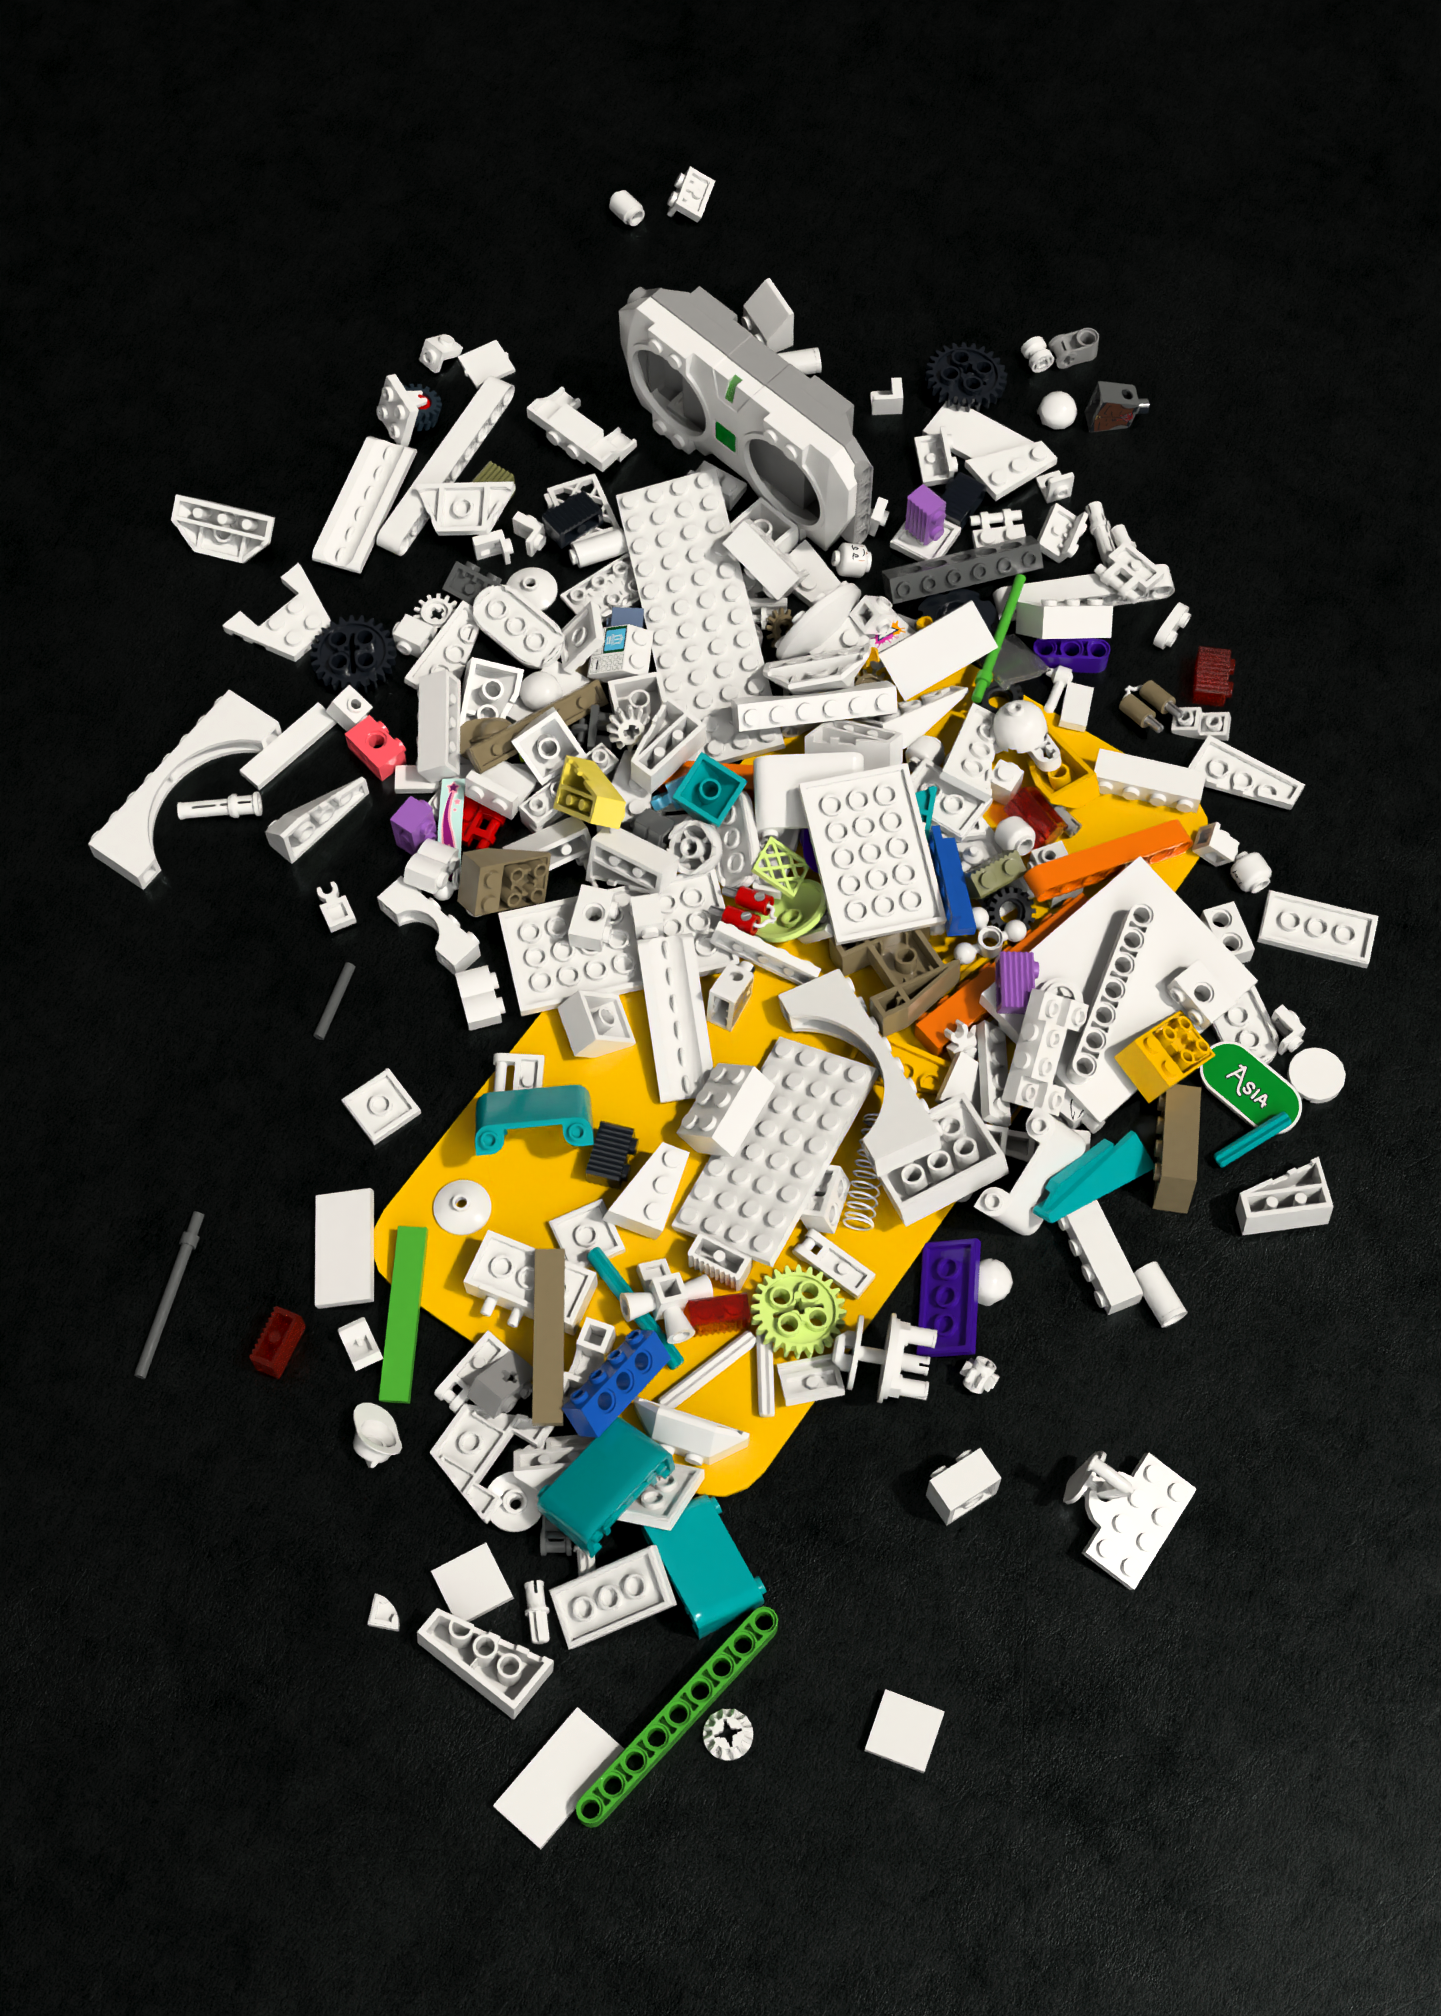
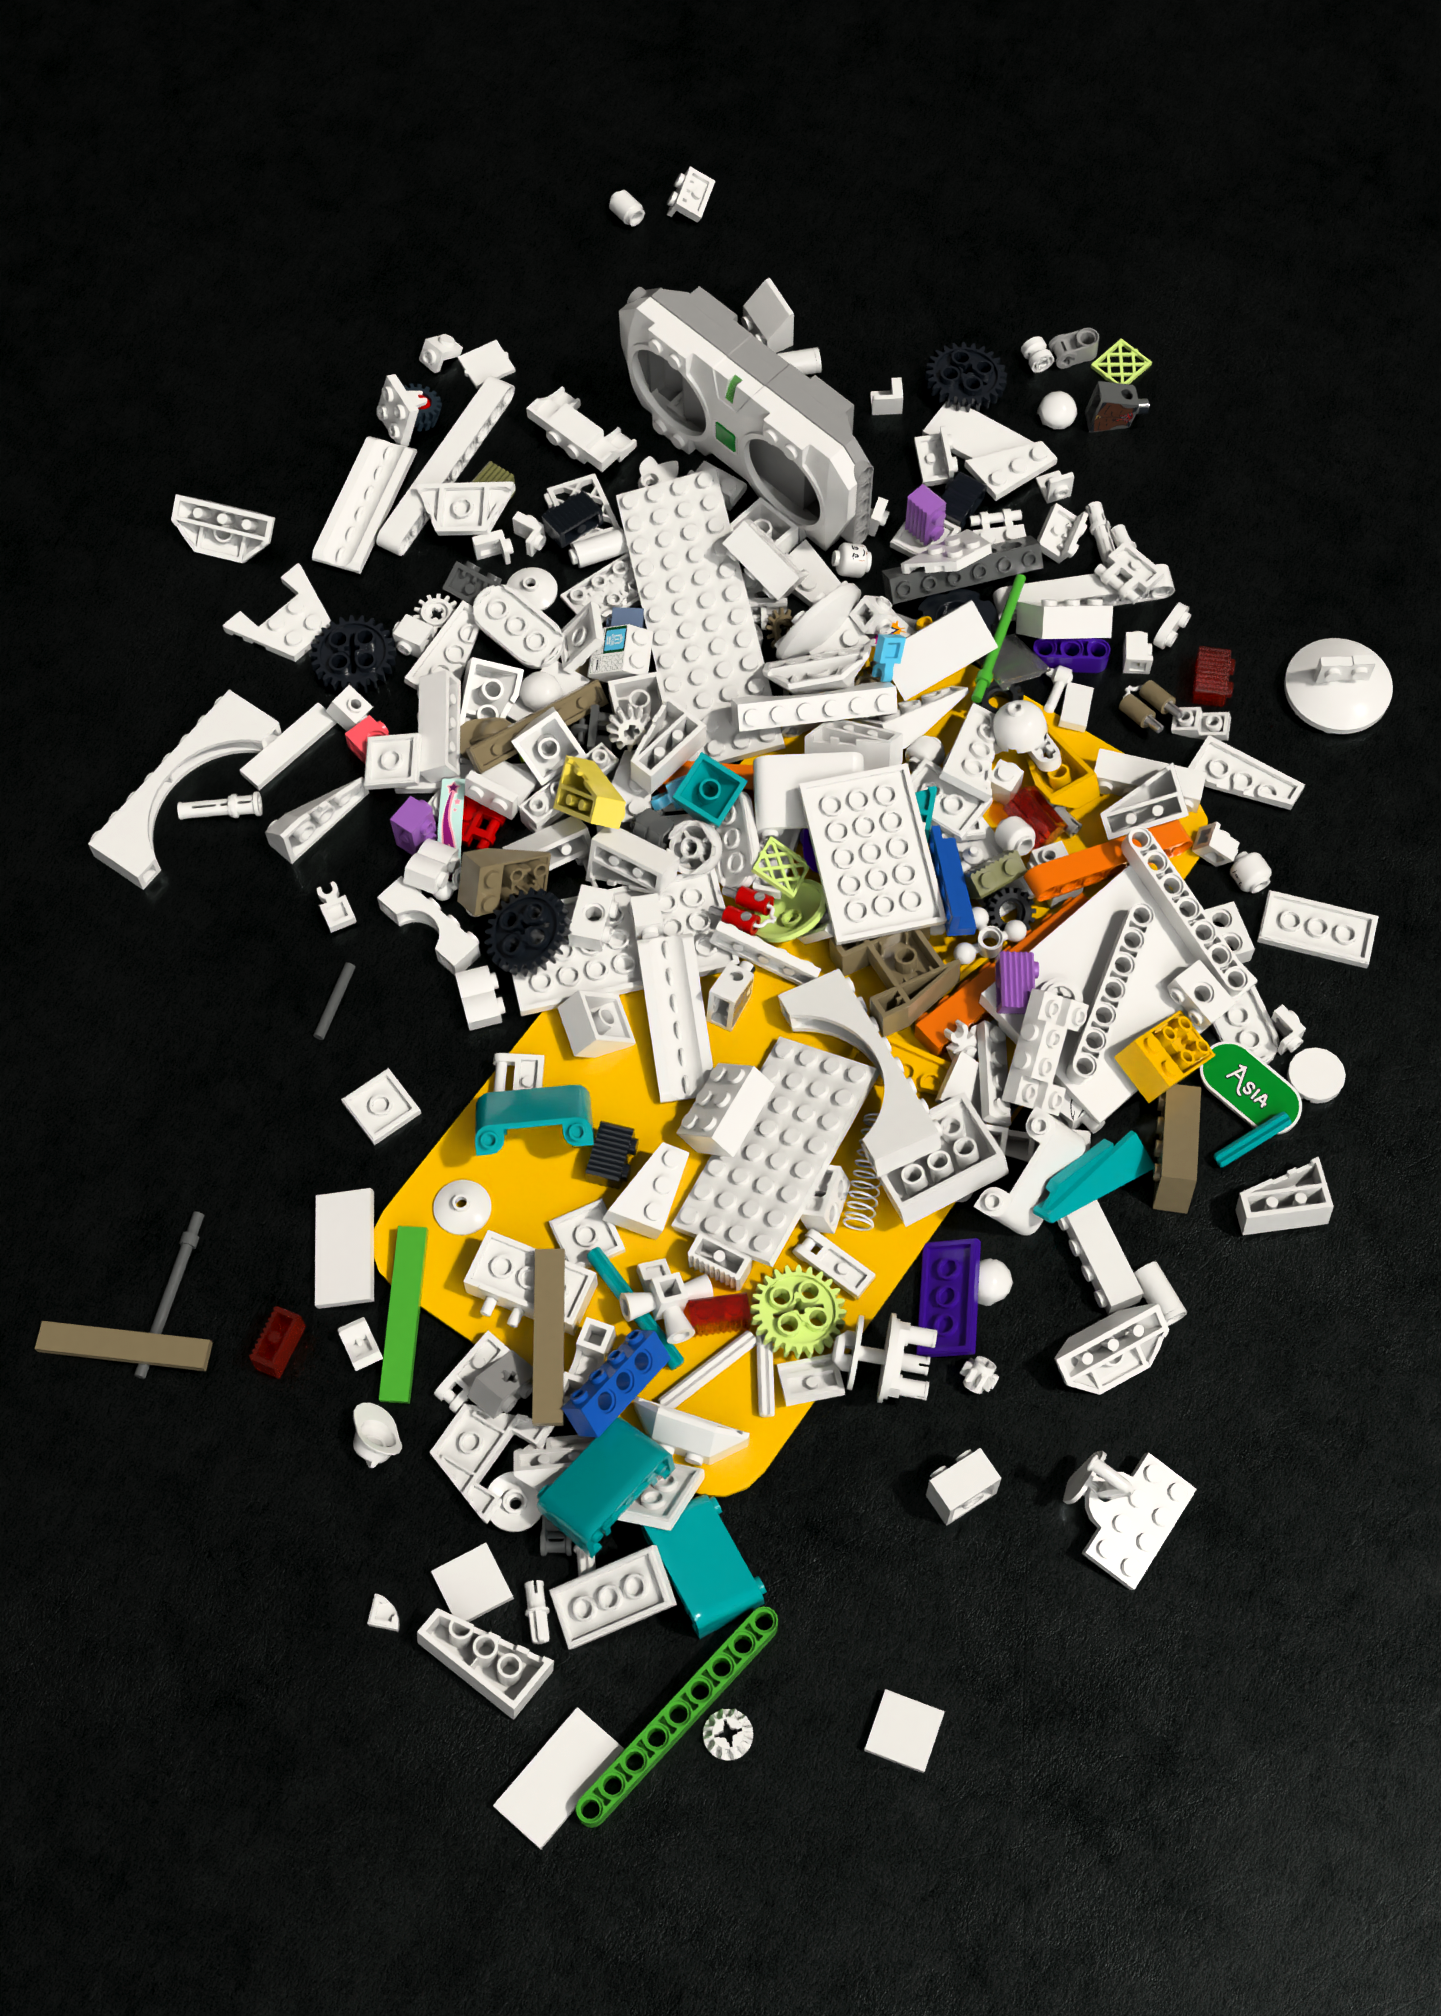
(123, 1346): none -> dark tan tile
(393, 761): none -> white plate
(528, 932): none -> black gear
(656, 473): none -> white plate
(887, 653): none -> medium azure plate
(951, 554): none -> white wing
(1113, 1349): none -> white wedge
(1134, 353): none -> yellowish green window
(1137, 653): none -> white brick
(1147, 806): none -> white wedge
(1183, 898): none -> white beam
(1338, 686): none -> white bracket

